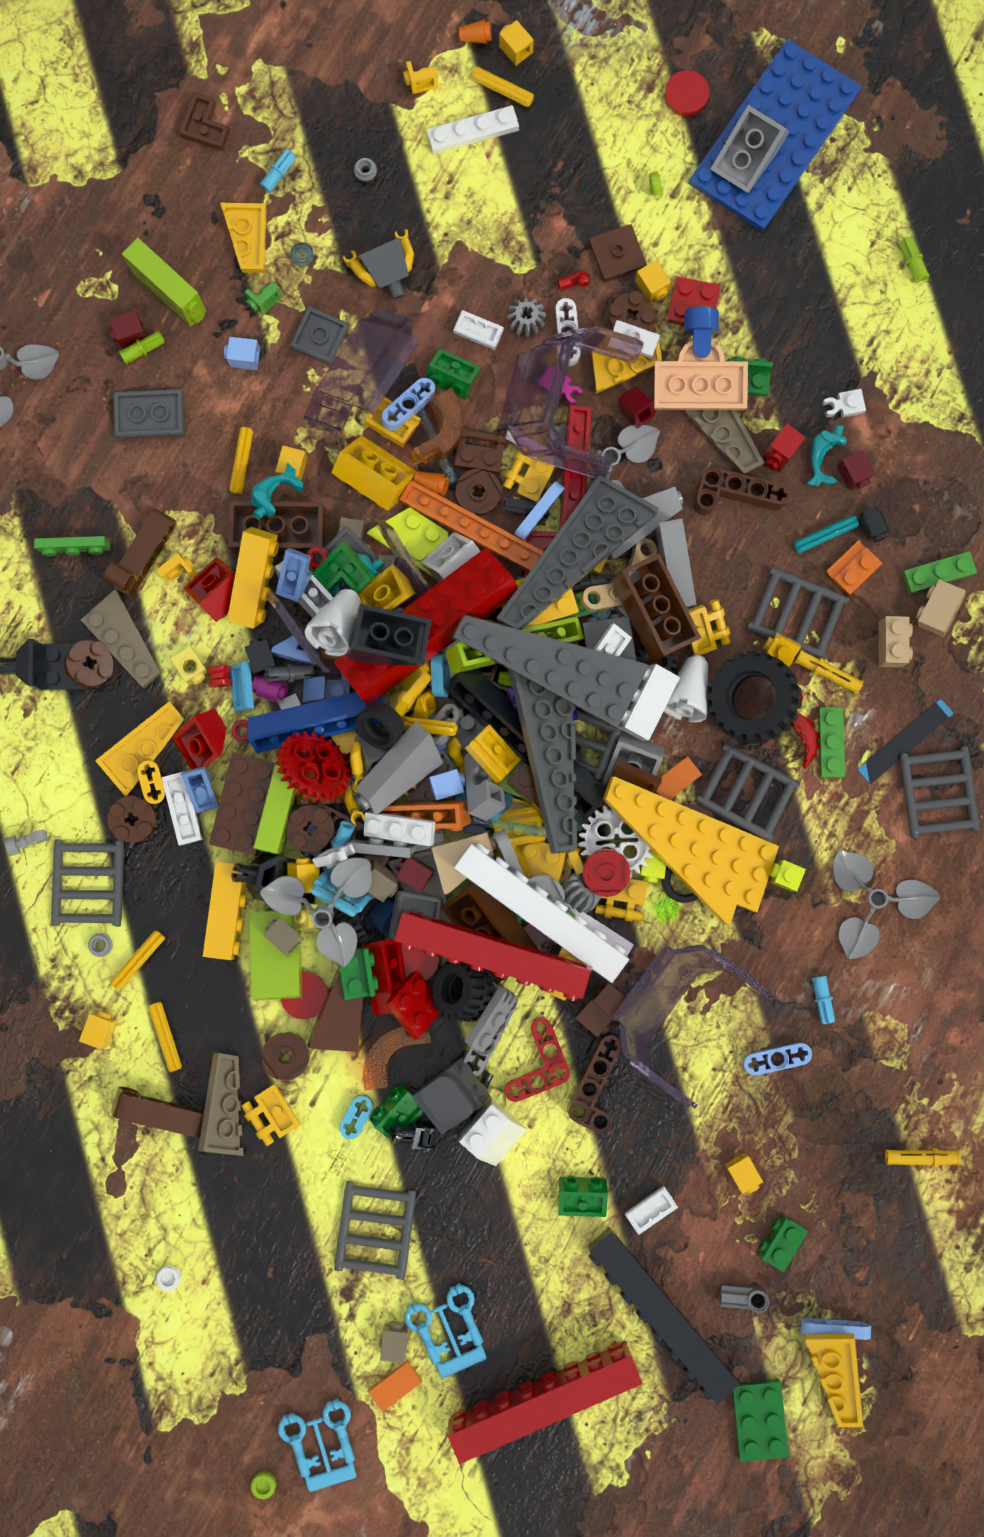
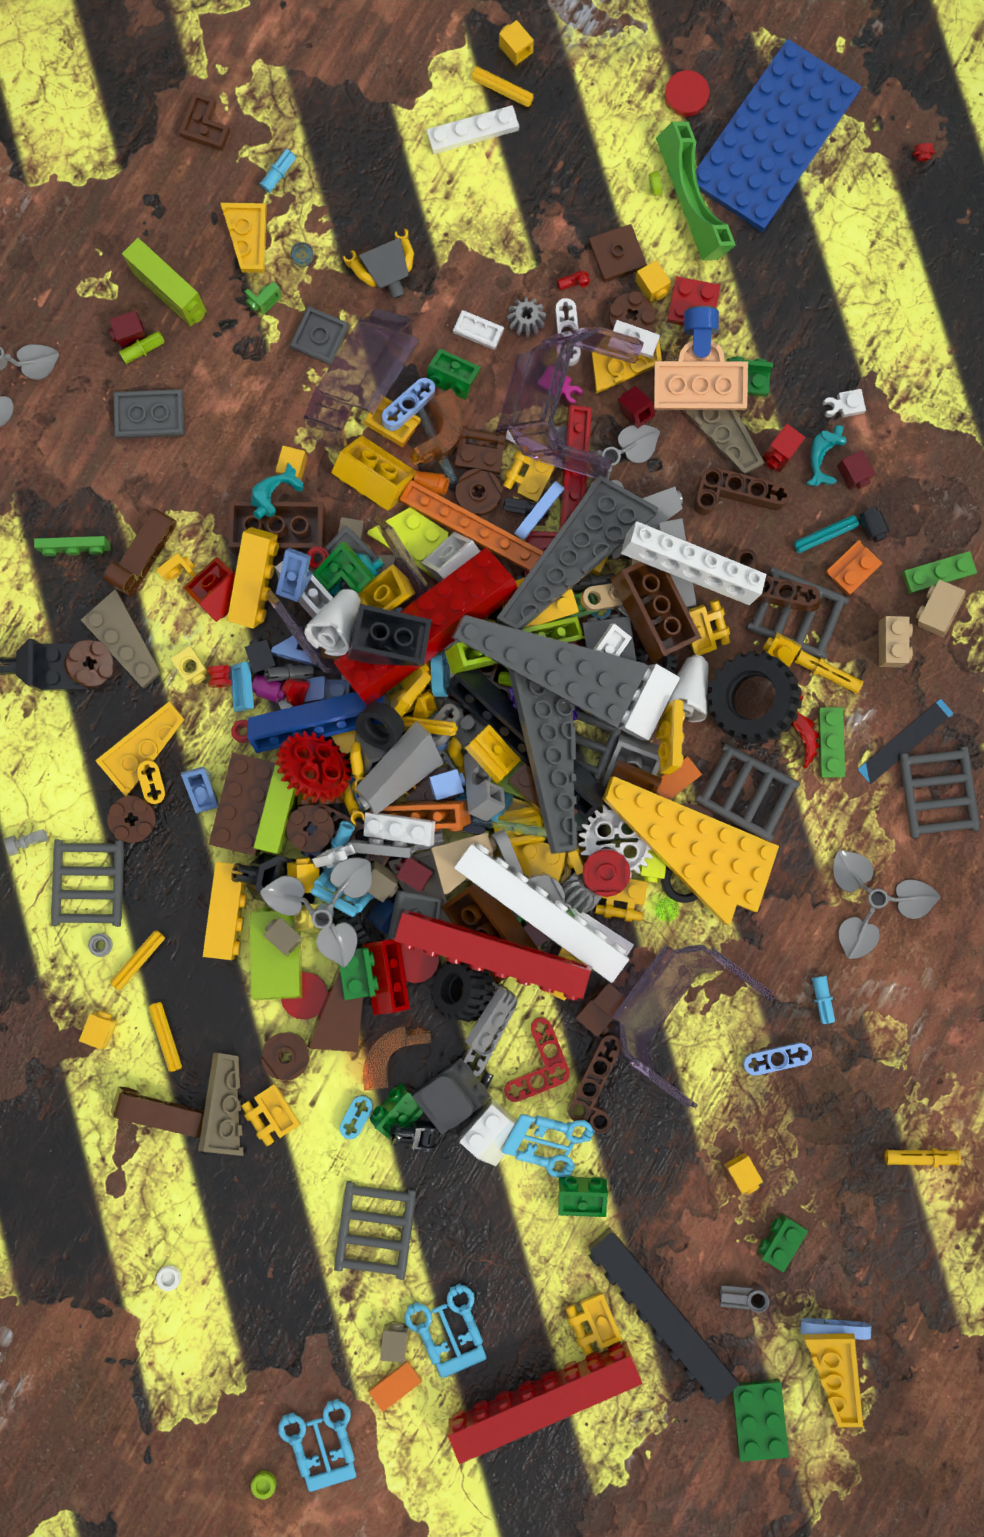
(181, 810): white plate -> none
(201, 739): red slope -> none
(241, 460): yellow axle -> none
(242, 353): light blue brick -> none
(295, 691): none -> red tile
(362, 164): light grey plate -> none
(413, 1005): red plate -> none
(421, 80): yellow bracket -> none
(476, 32): orange cone -> none
(522, 1126): none -> medium azure piece
(601, 1322): none -> yellow plate
(651, 1210): white plate -> none
(671, 737): none -> yellow wing
(678, 151): none -> bright green arch
(693, 563): none -> white brick
(749, 149): light grey slope -> none
(778, 585): none -> reddish brown beam
(787, 875): neon yellow brick -> none
(914, 259): lime axle -> none
(924, 151): none -> red plate

